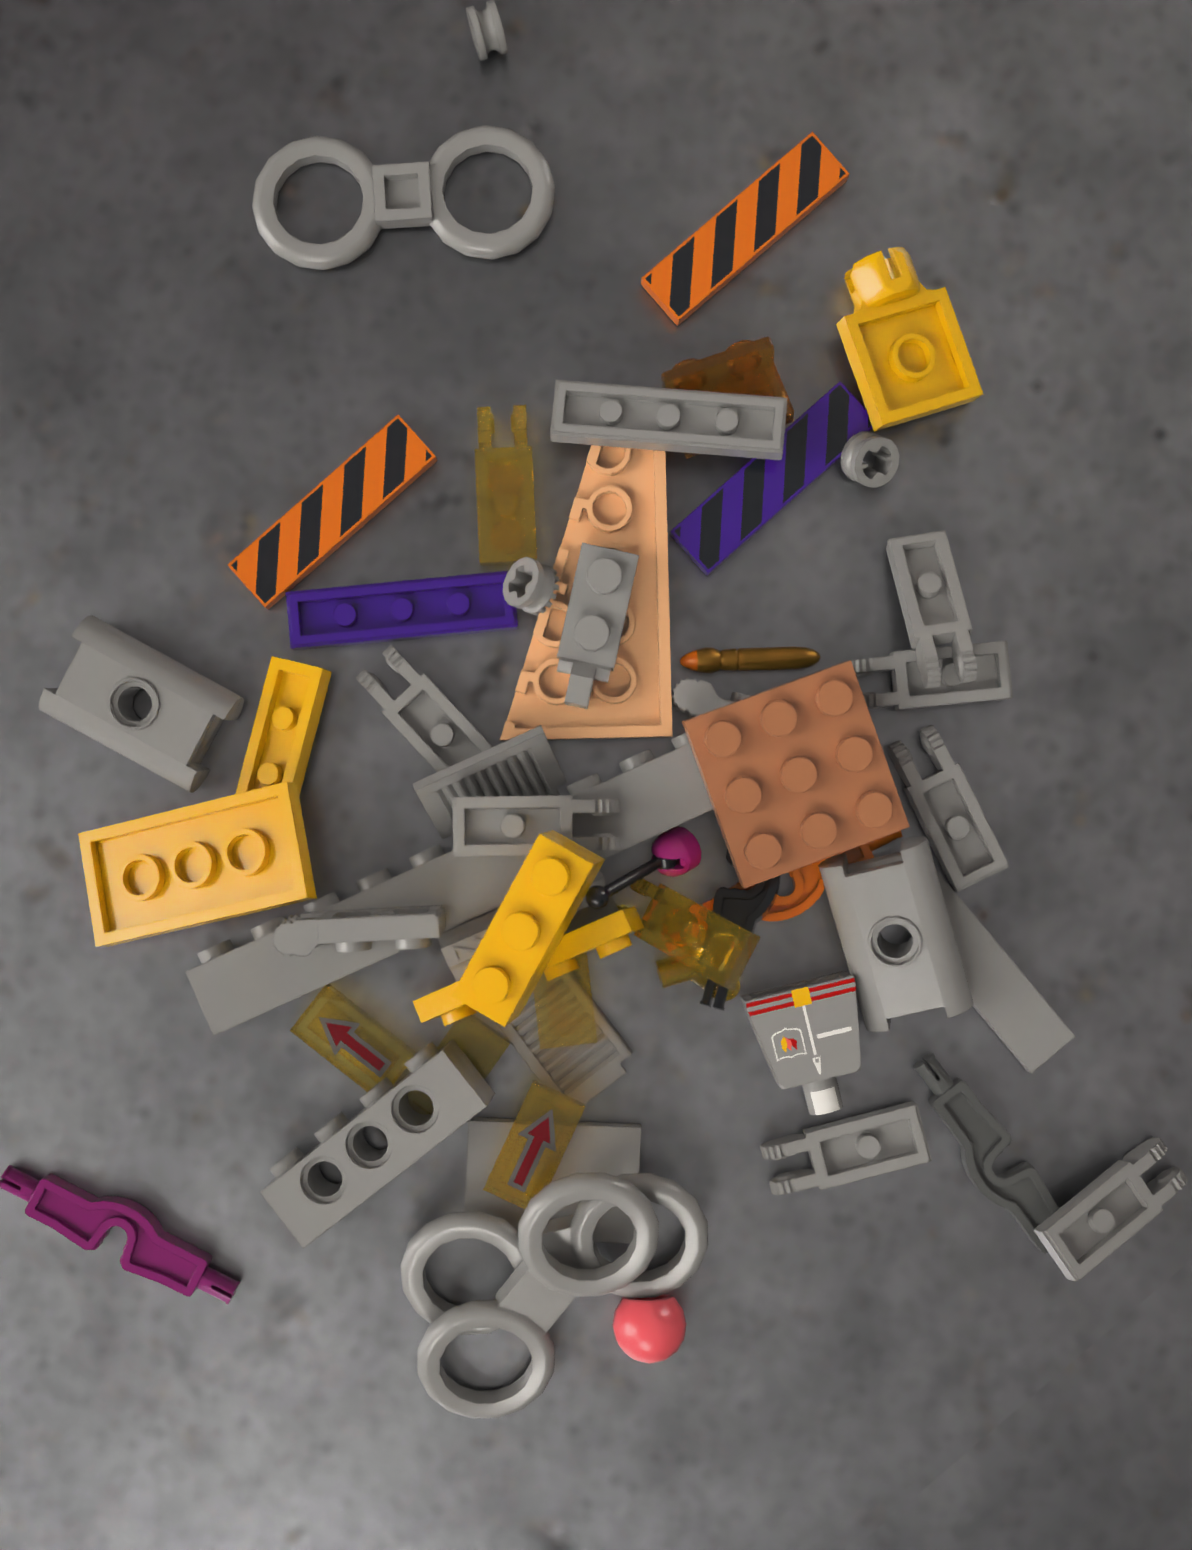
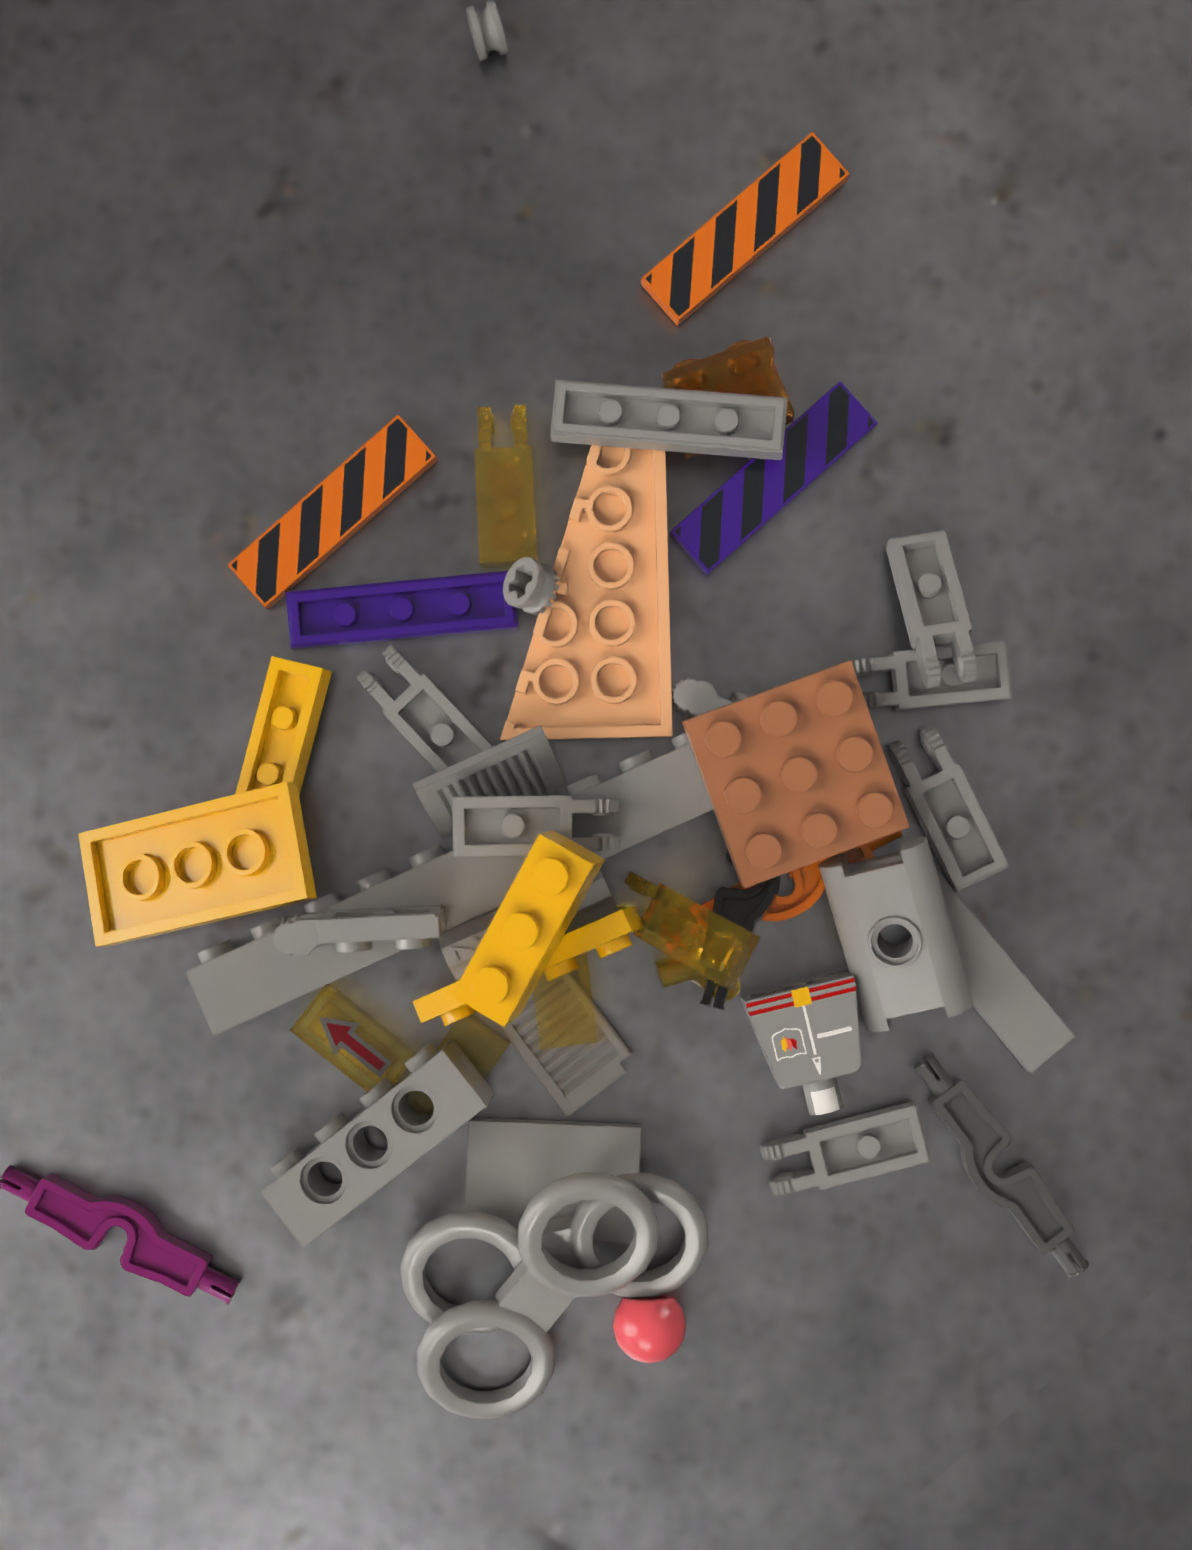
(100, 693): light grey piece -> none
(403, 197): light grey bar -> none
(534, 1144): clear yellow tile -> none
(595, 619): light grey hinge -> none
(666, 850): hinge -> none
(749, 659): pearl gold piece -> none
(881, 447): light grey bush -> none
(904, 342): yellow plate -> none
(1109, 1210): light grey hinge -> none

